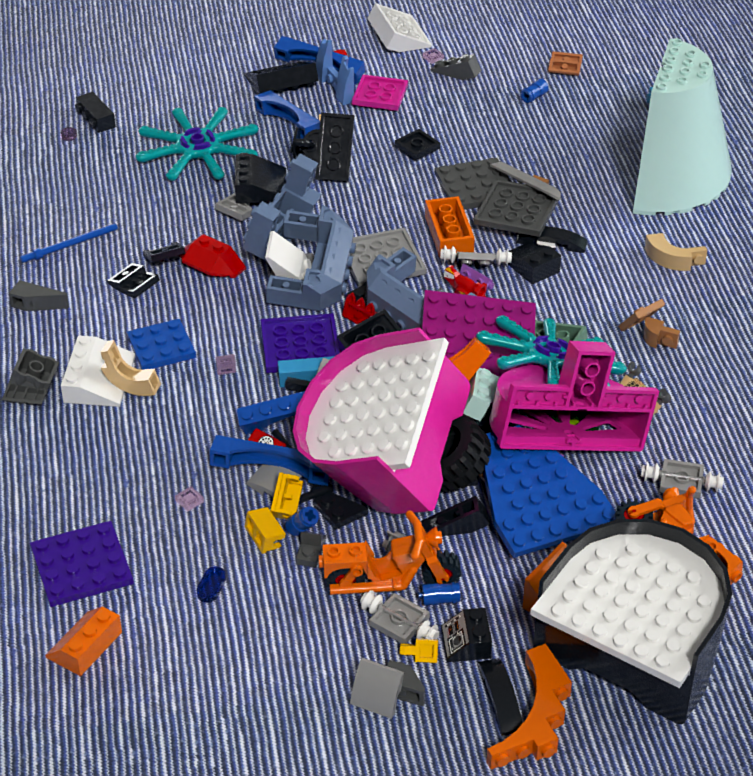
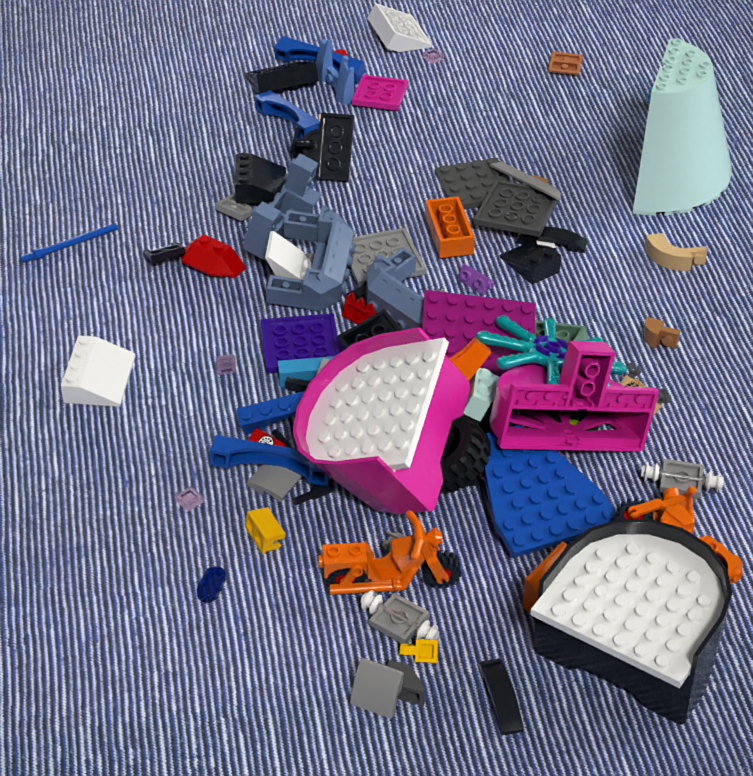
(30, 378): dark grey slope -> none
(35, 297): dark grey slope -> none
(68, 134): clear purple tile -> none
(81, 563): dark purple plate -> none
(86, 640): orange slope -> none
(95, 112): black brick -> none
(126, 377): tan arch -> none
(133, 280): black slope -> none
(161, 344): blue plate -> none
(196, 143): teal animal -> none
(286, 496): yellow hinge -> none
(302, 521): blue piece -> none
(310, 548): dark grey slope -> none
(338, 509): black wing -> none
(417, 144): black plate -> none
(440, 593): blue piece -> none
(459, 68): dark grey slope -> none
(459, 519): black slope -> none
(463, 284): red animal -> none
(467, 636): black slope -> none
(483, 259): plate -> none
(534, 91): blue piece -> none
(536, 732): orange arch -> none
(641, 314): medium nougat plate -> none

